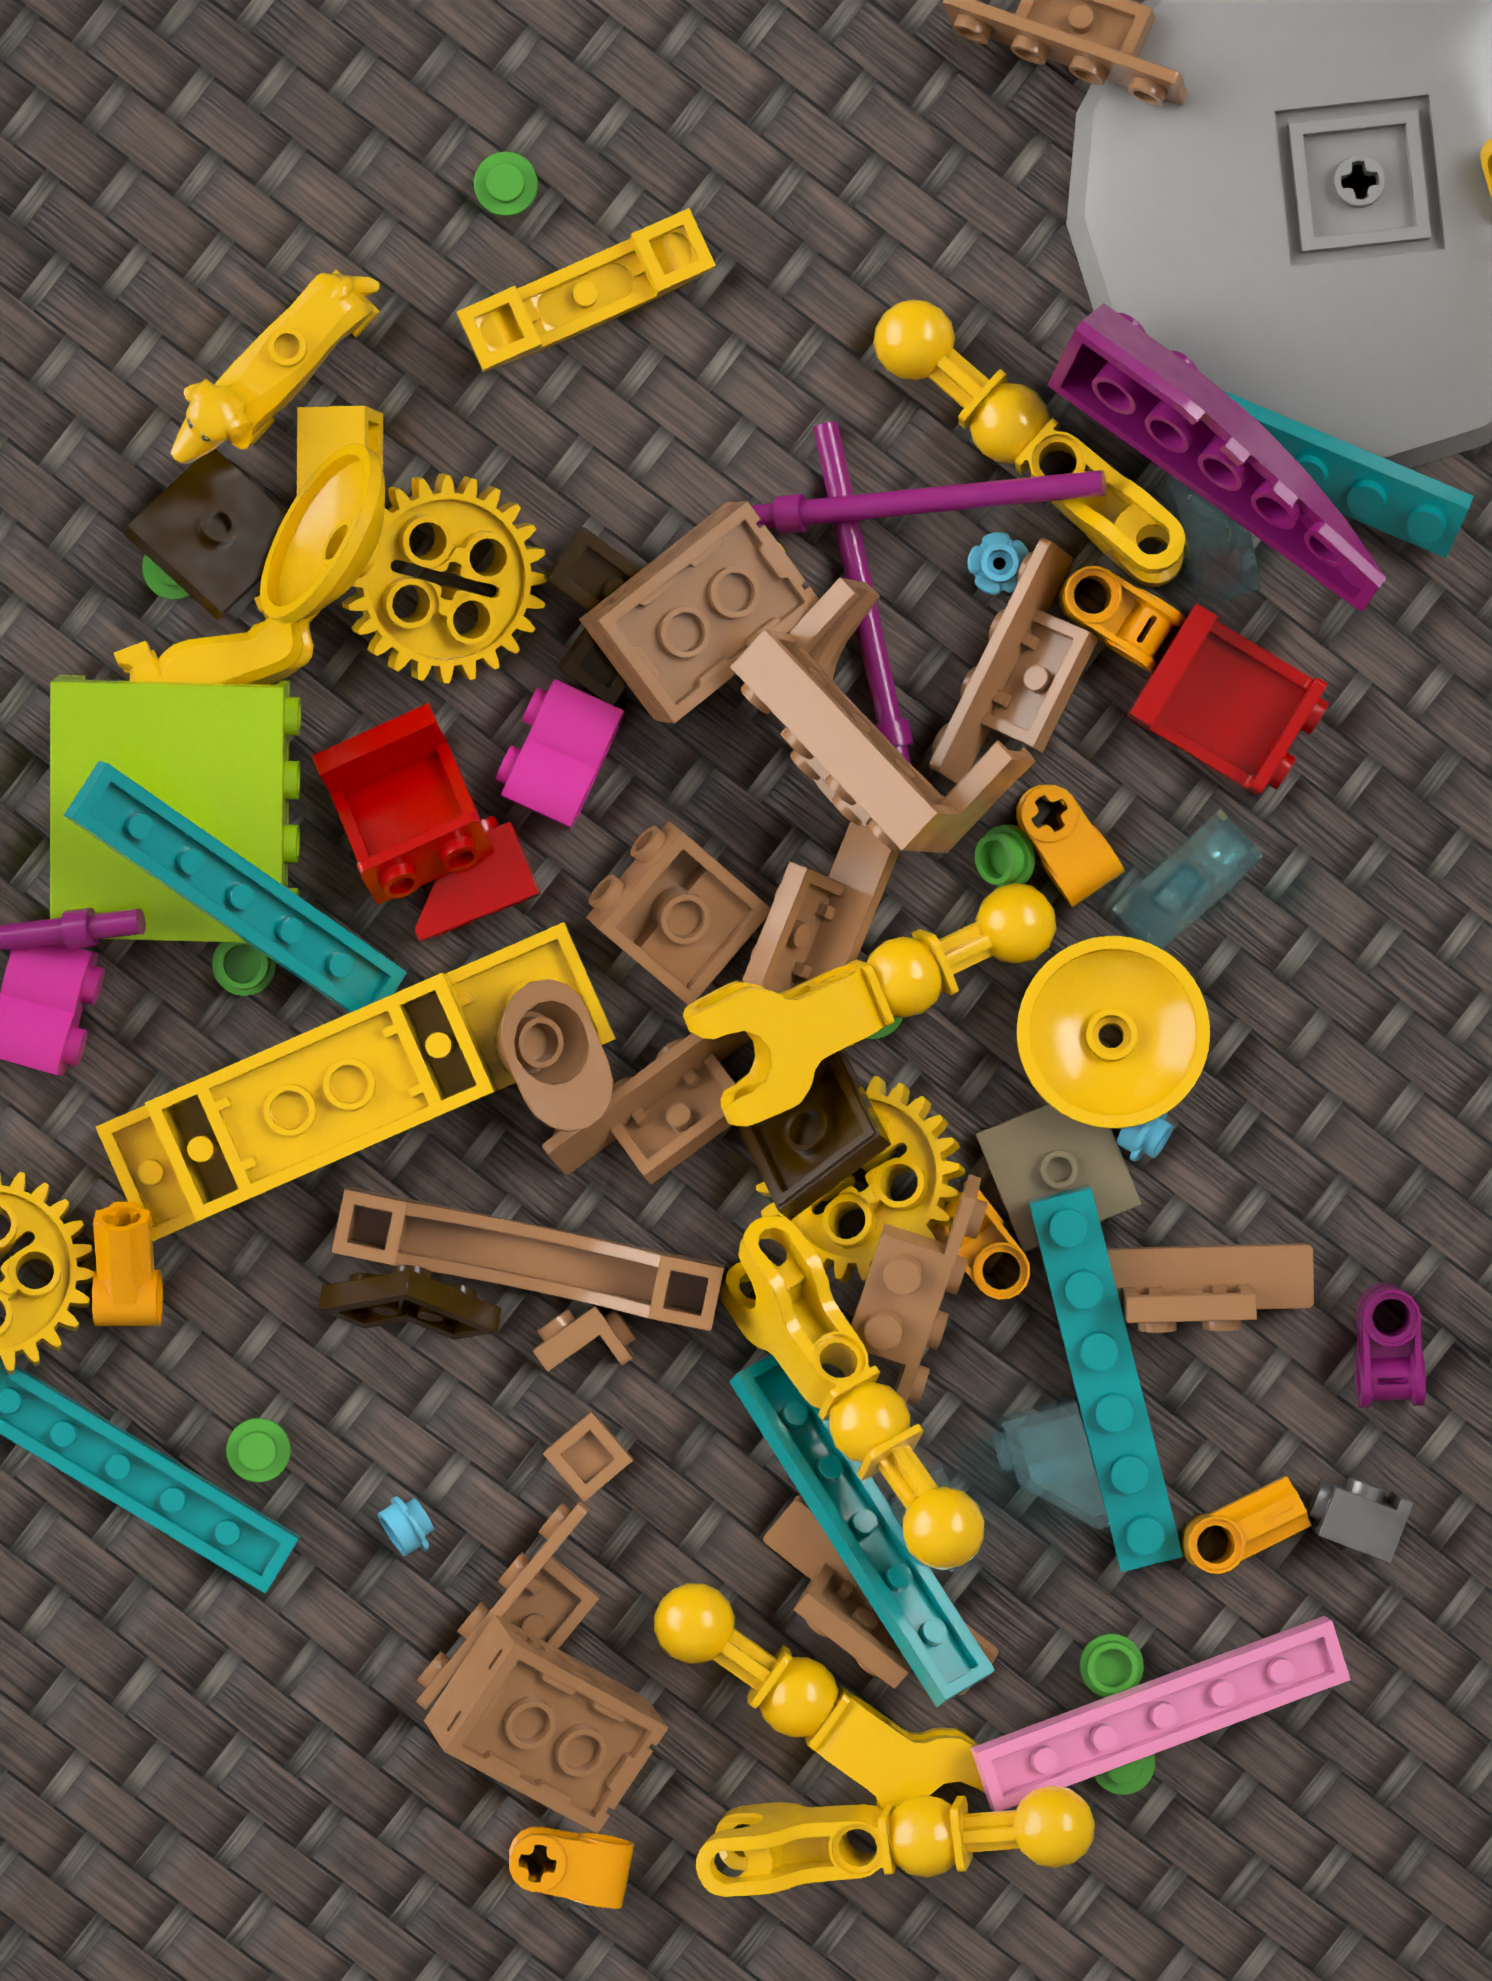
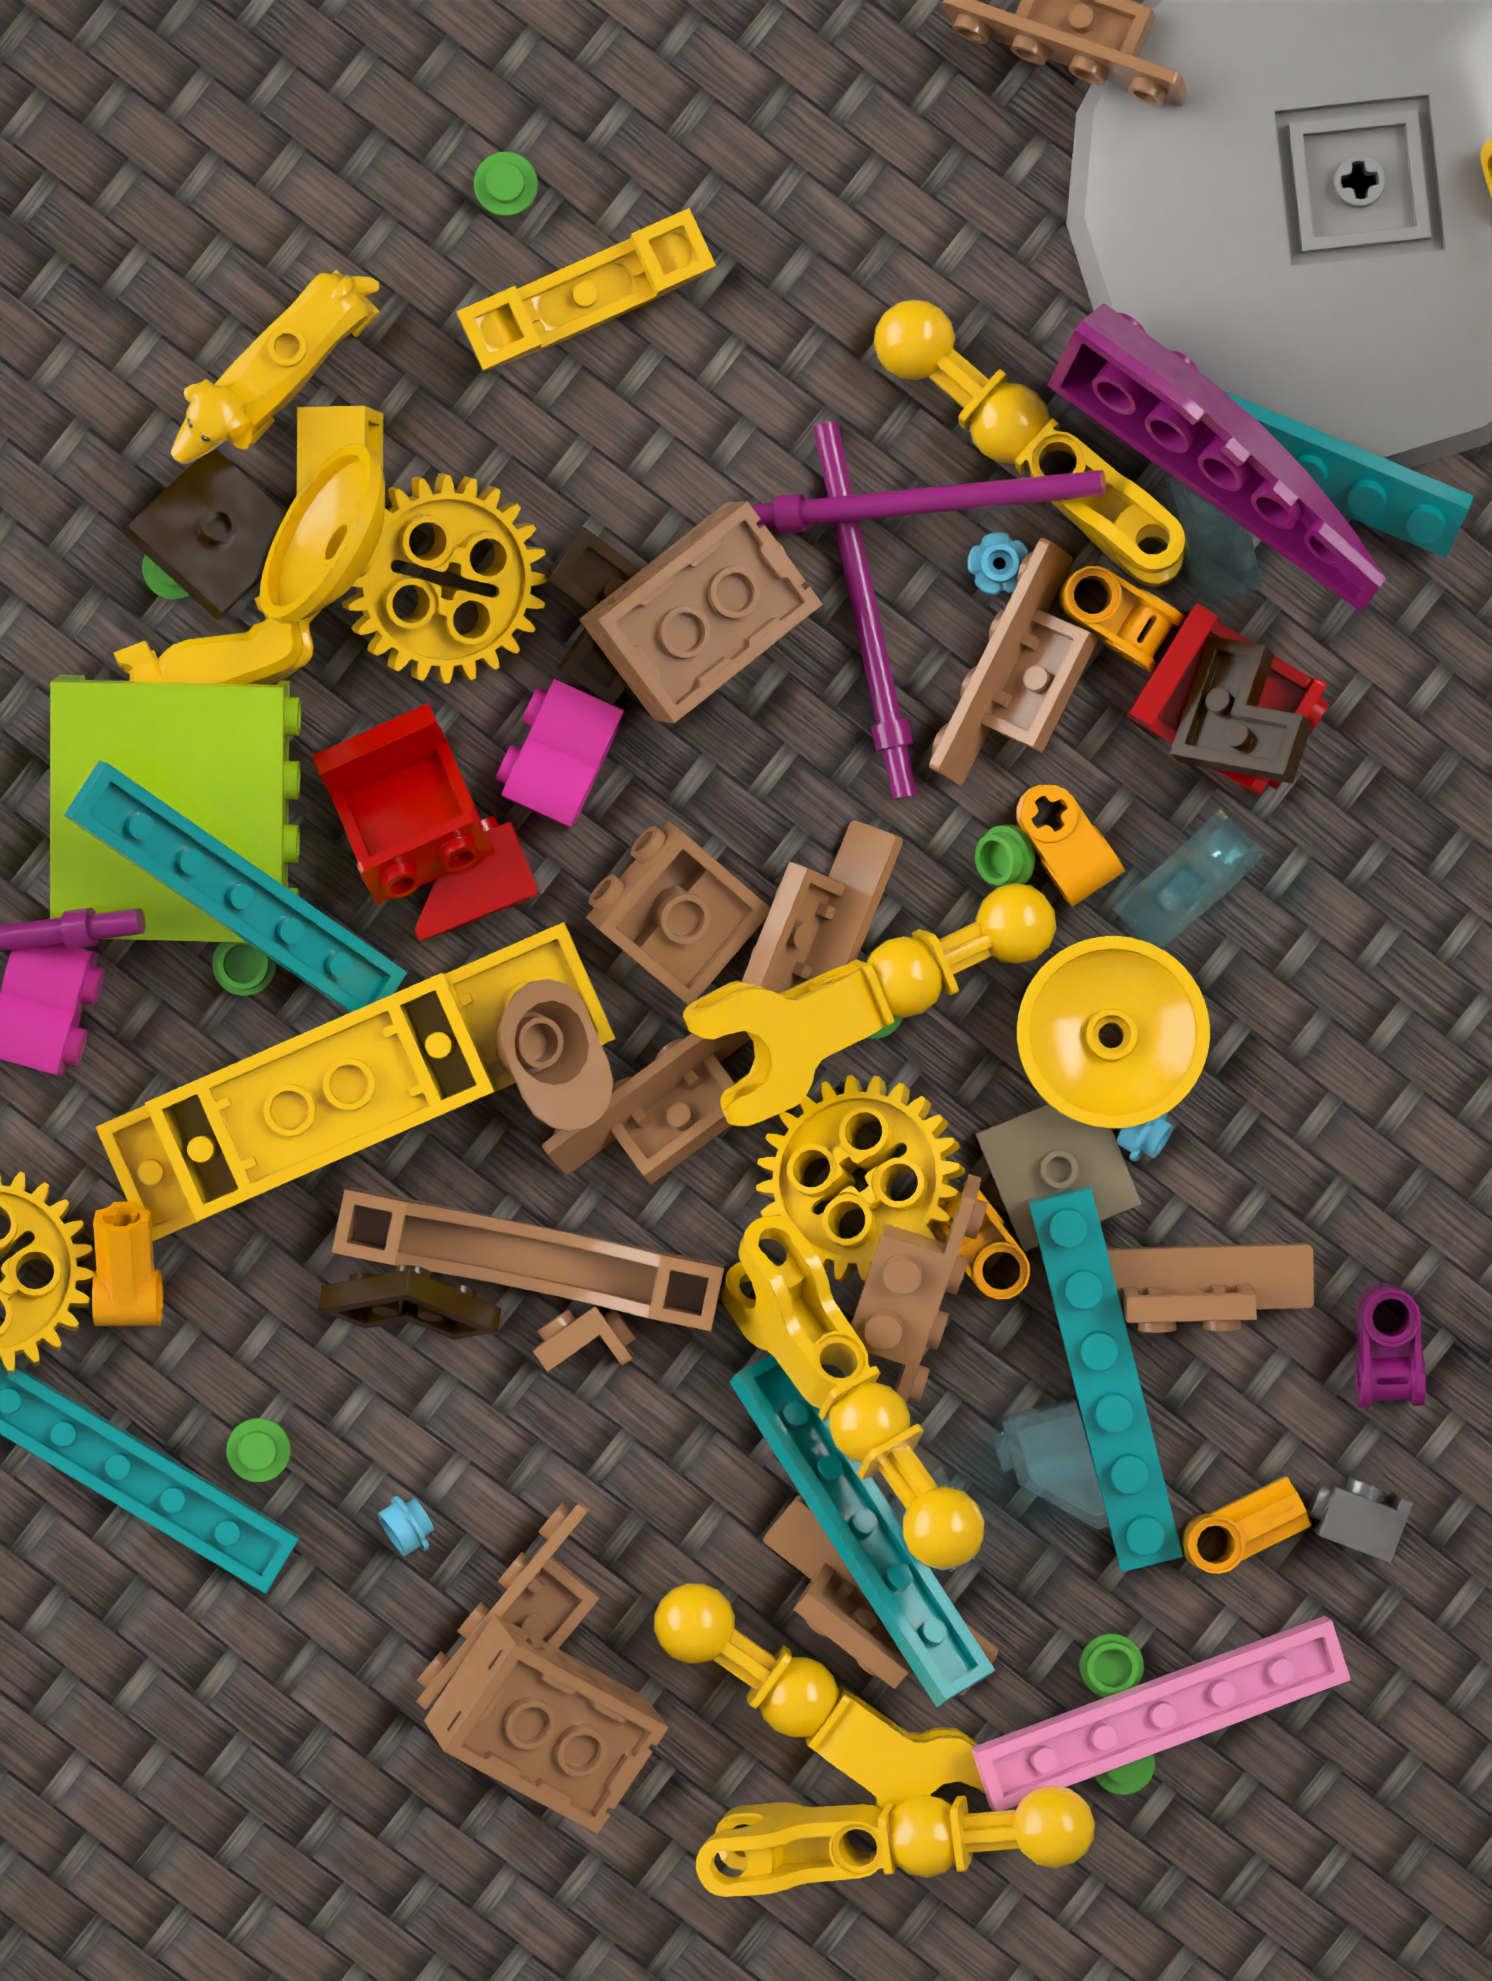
(585, 1868): light orange piece -> none
(588, 1456): medium nougat plate -> none
(817, 1141): dark brown plate -> none
(845, 750): piece -> none
(1223, 721): none -> dark brown plate

